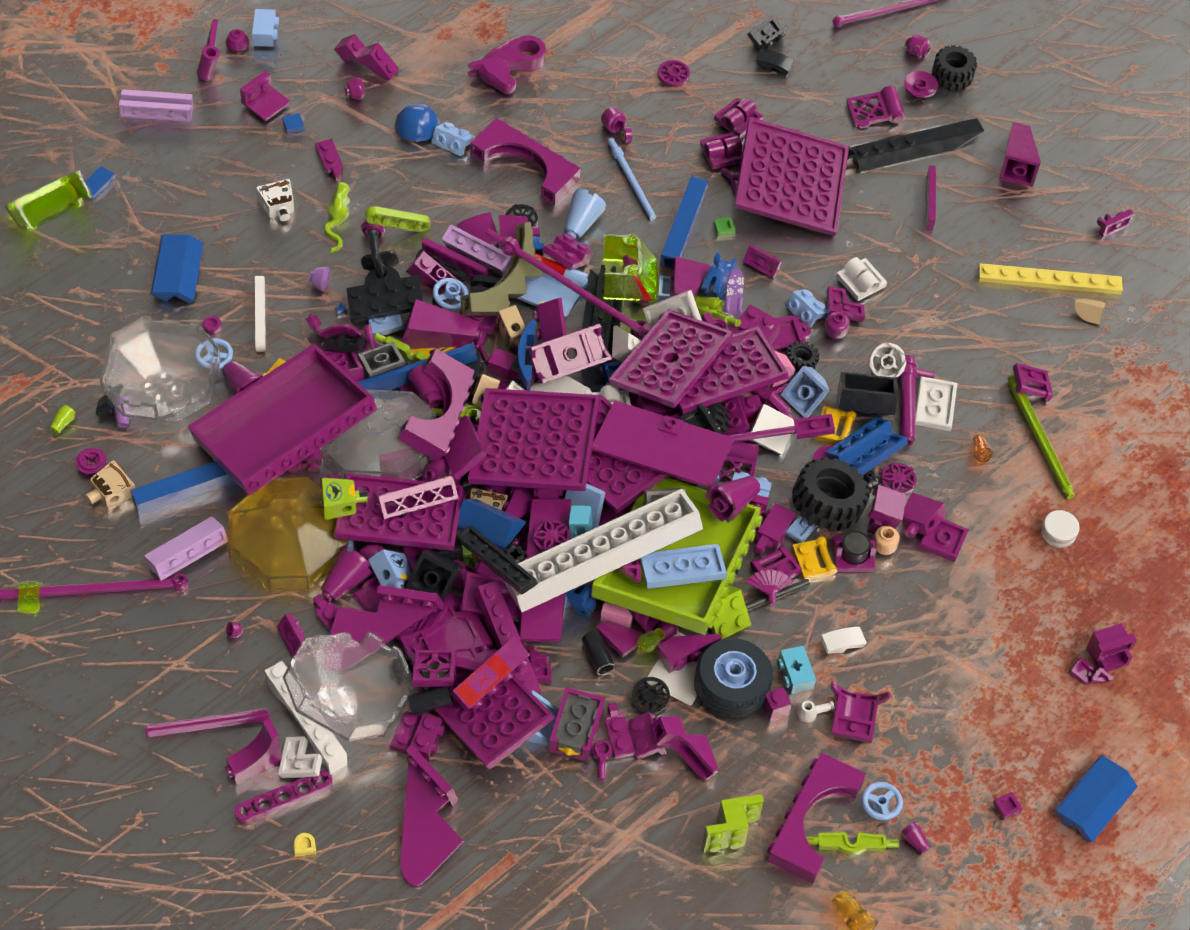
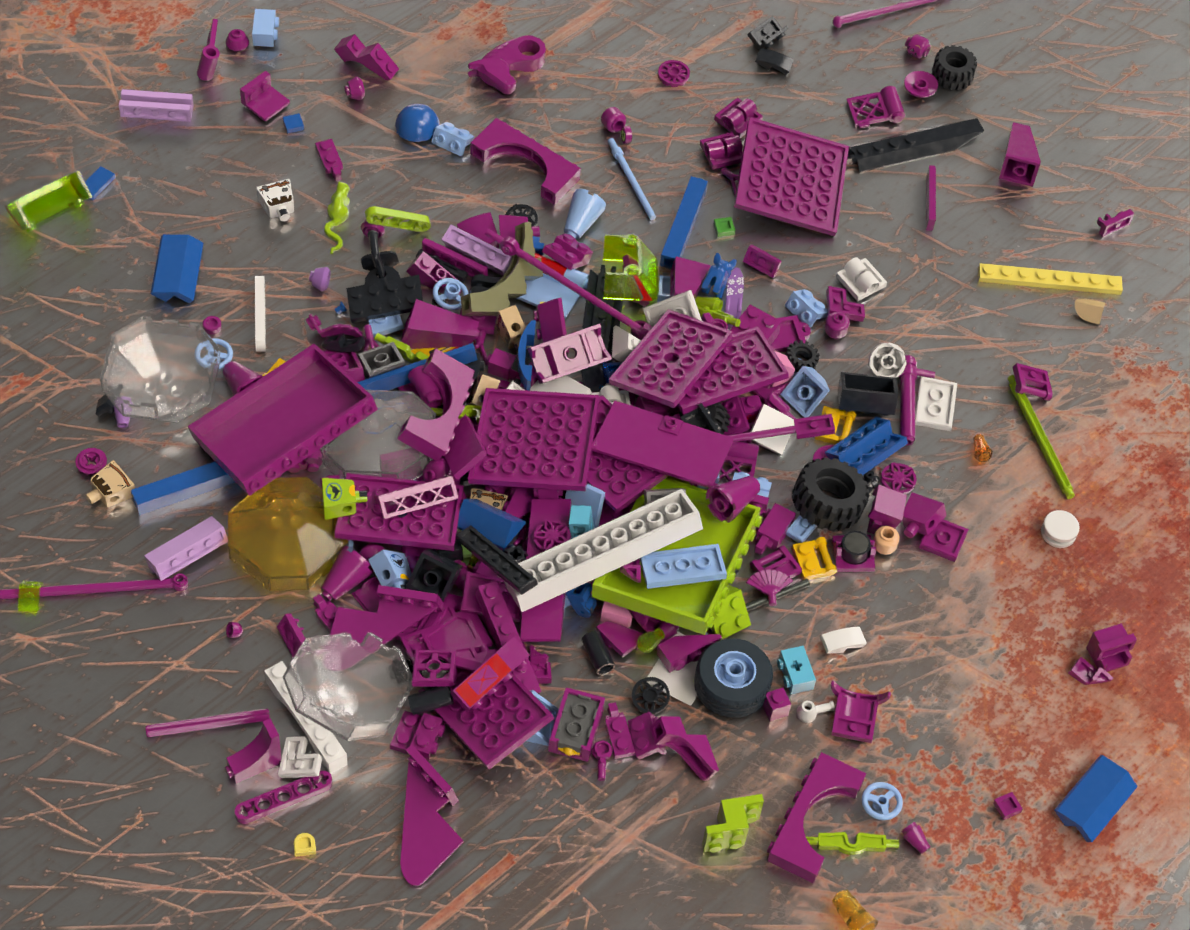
(62, 418): lime cone -> none

